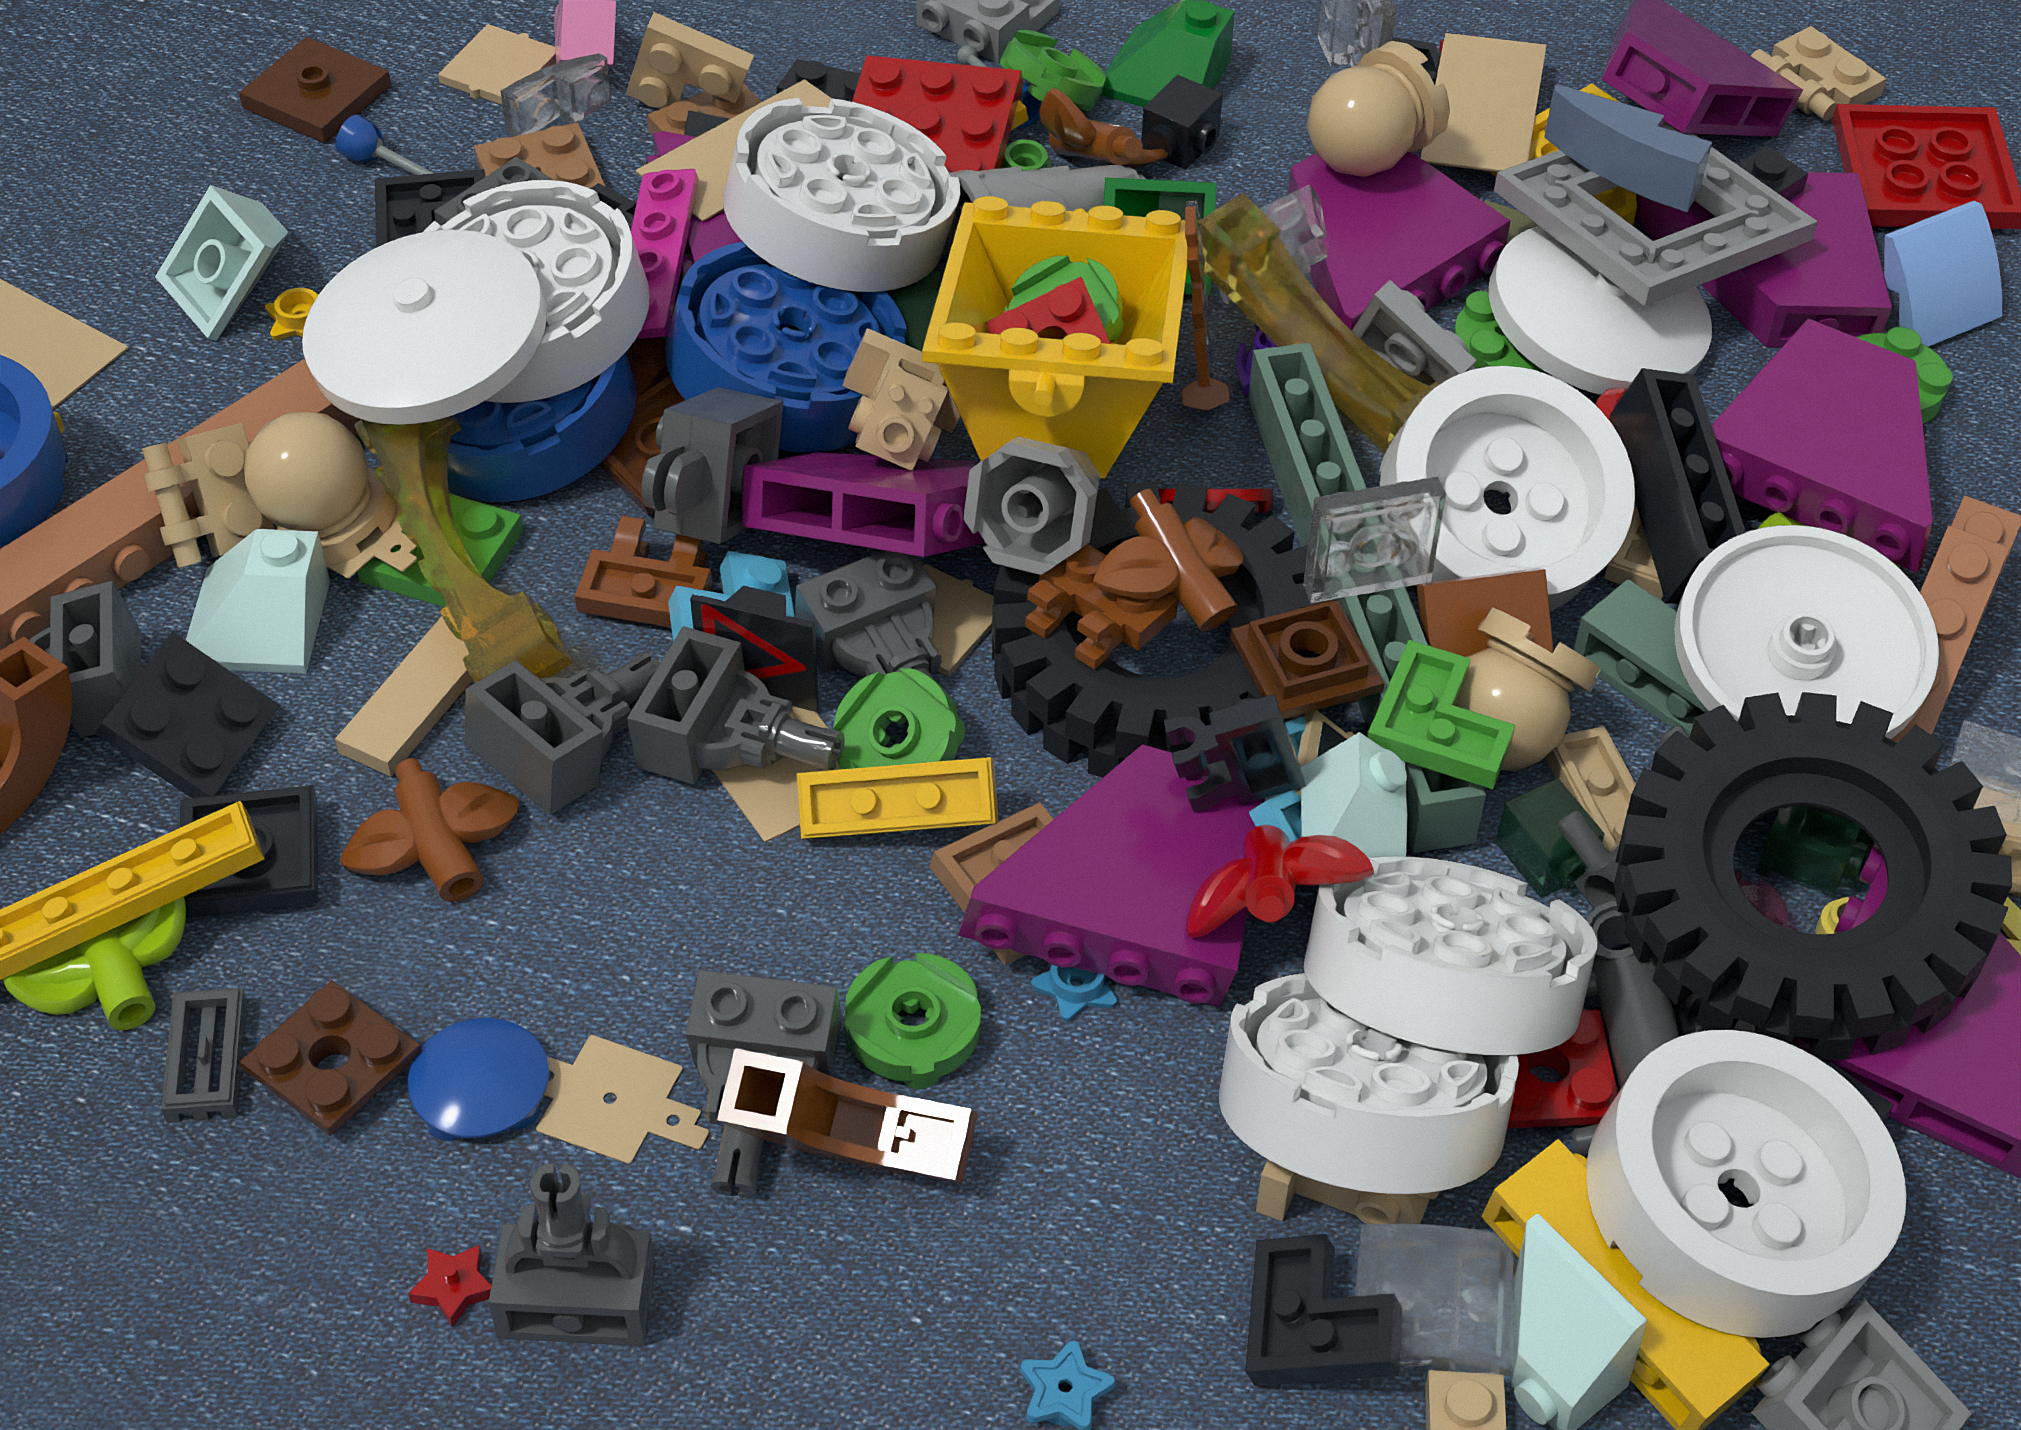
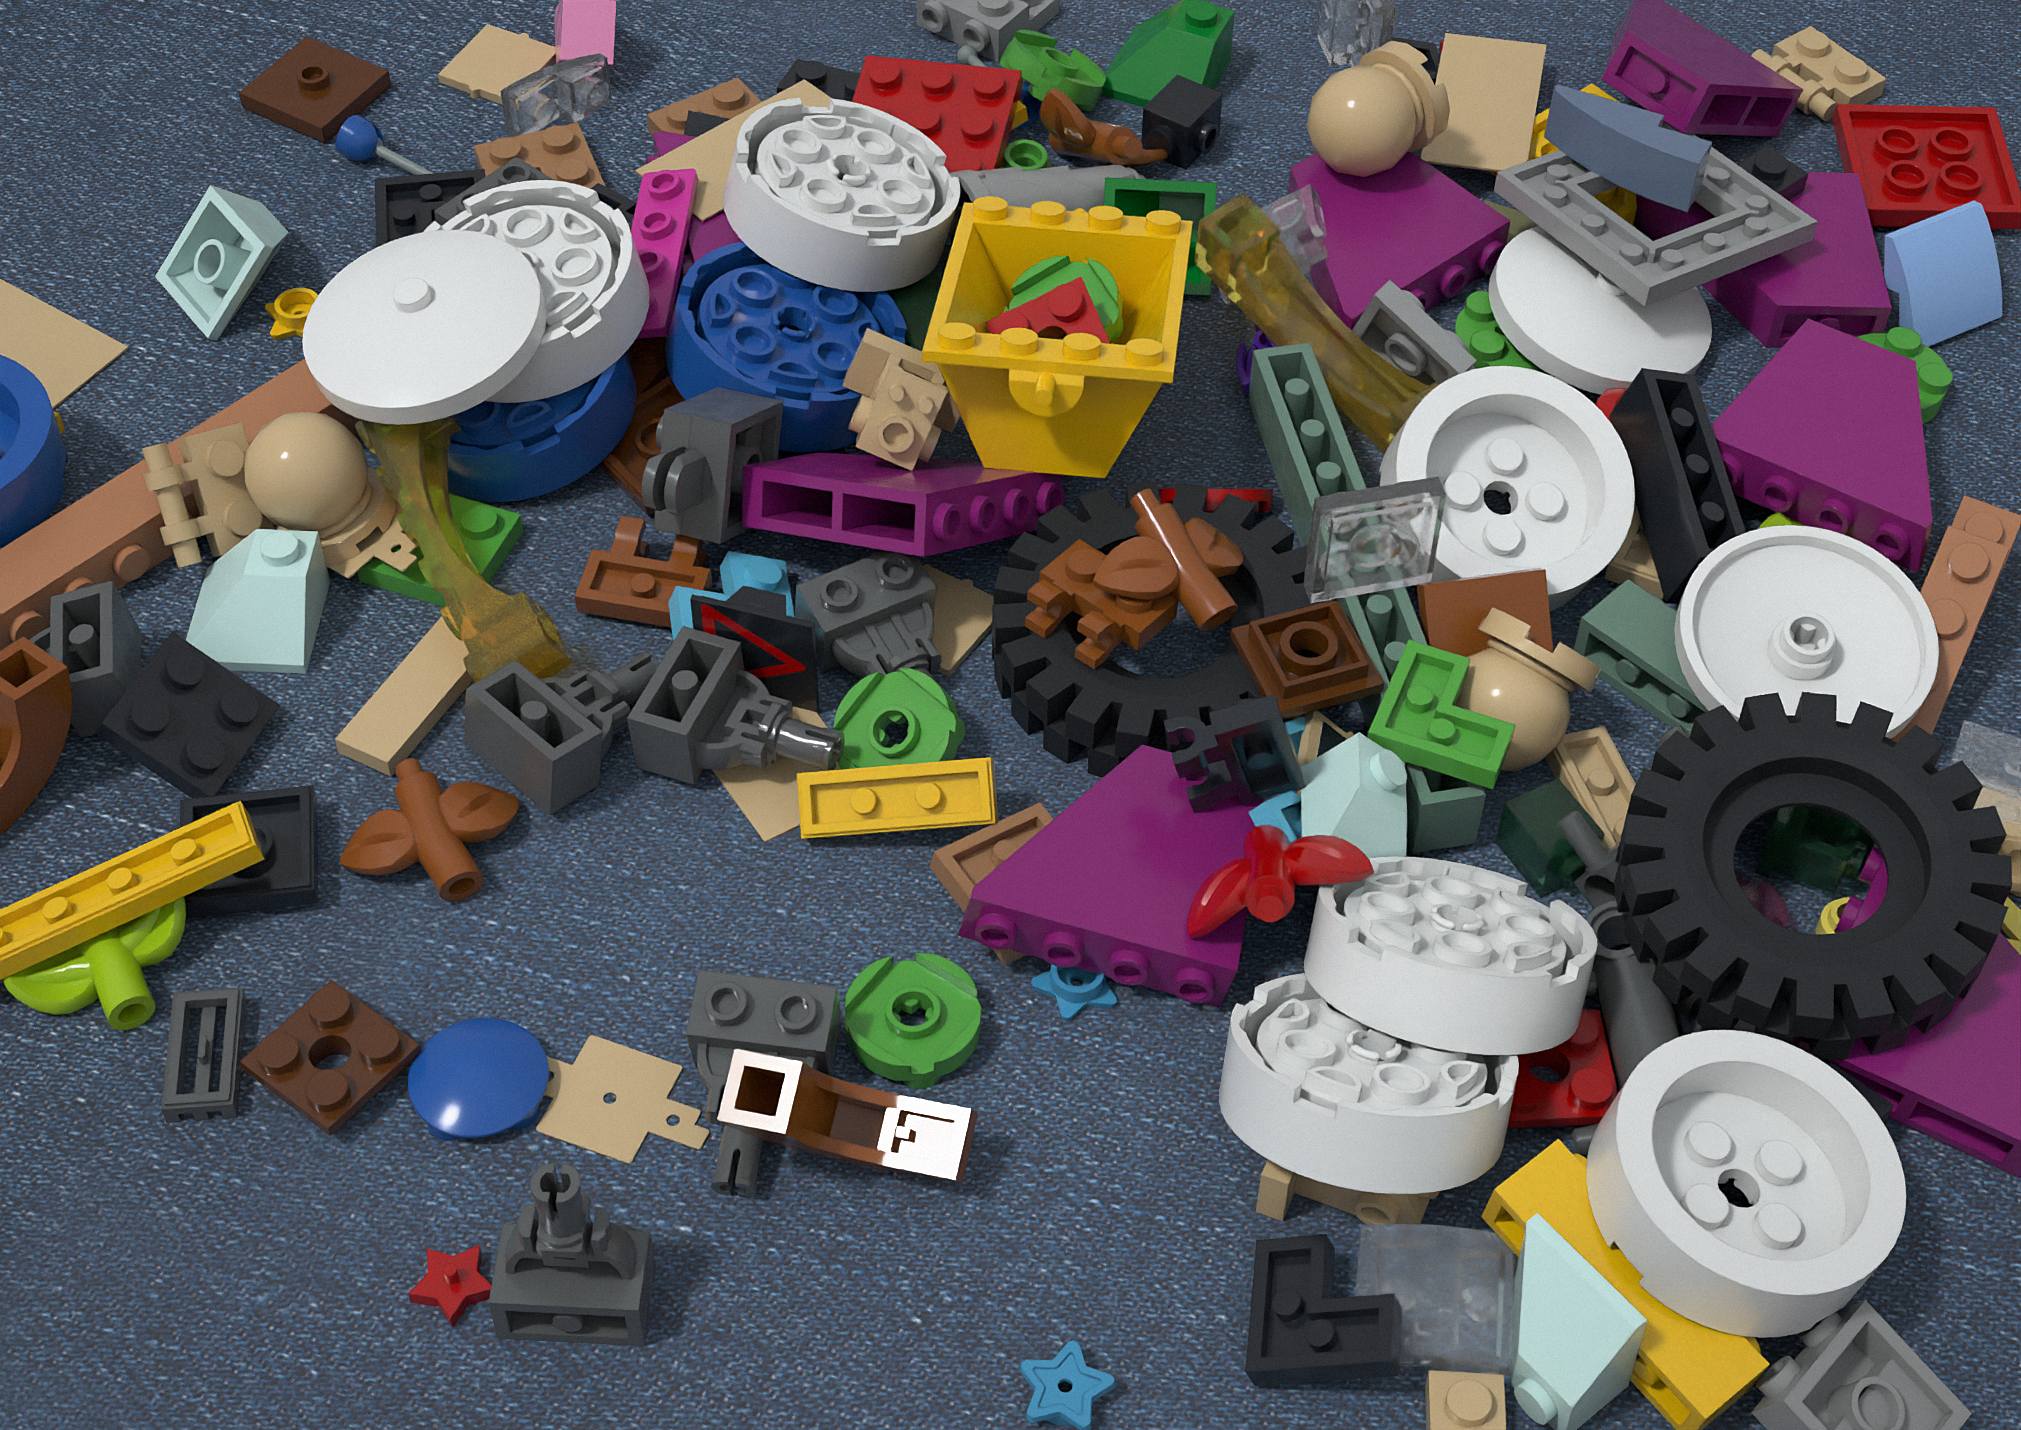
(681, 55): tan plate -> none
(1032, 503): light grey cone -> none
(1207, 390): dark orange piece -> none

